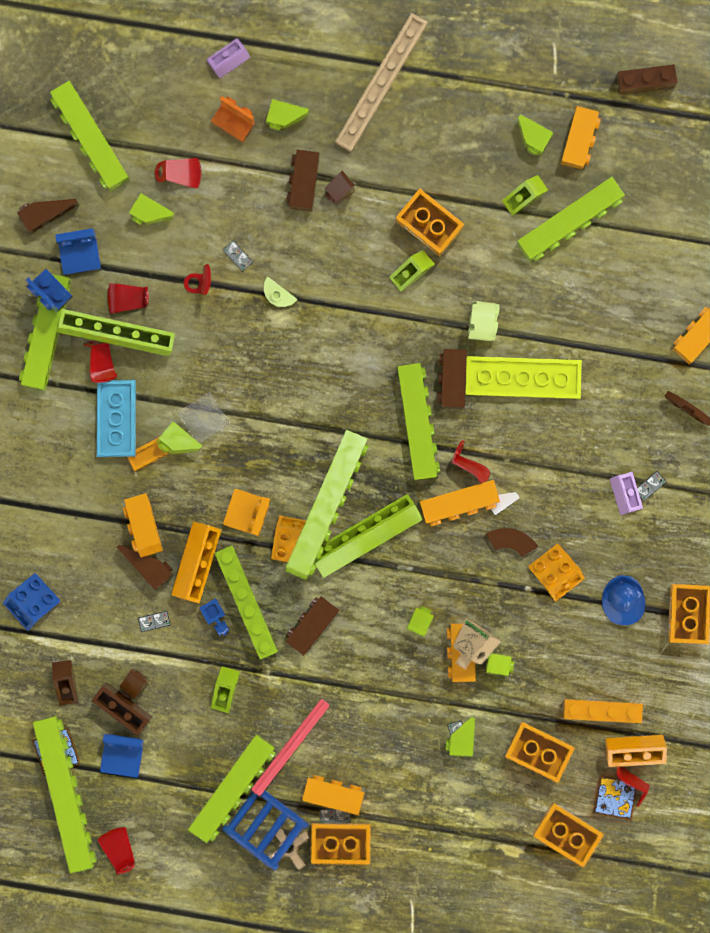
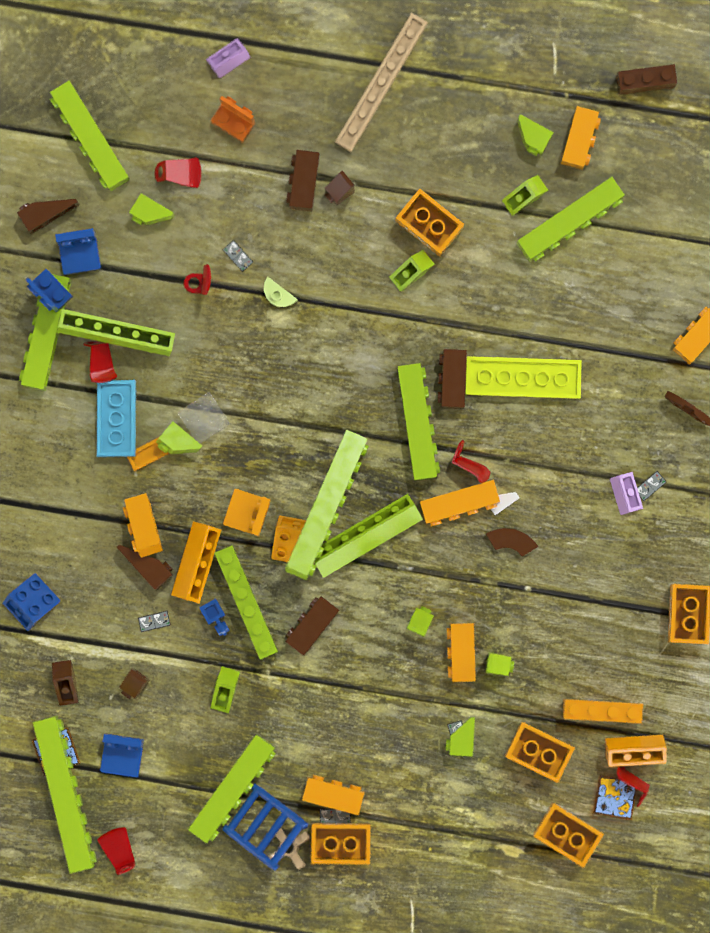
(122, 708): reddish brown brick -> none
(126, 297): red piece -> none
(283, 115): lime slope -> none
(290, 747): coral axle -> none
(474, 644): tan torso -> none
(483, 321): yellowish green brick -> none
(556, 572): light orange bracket -> none
(623, 600): blue hat -> none

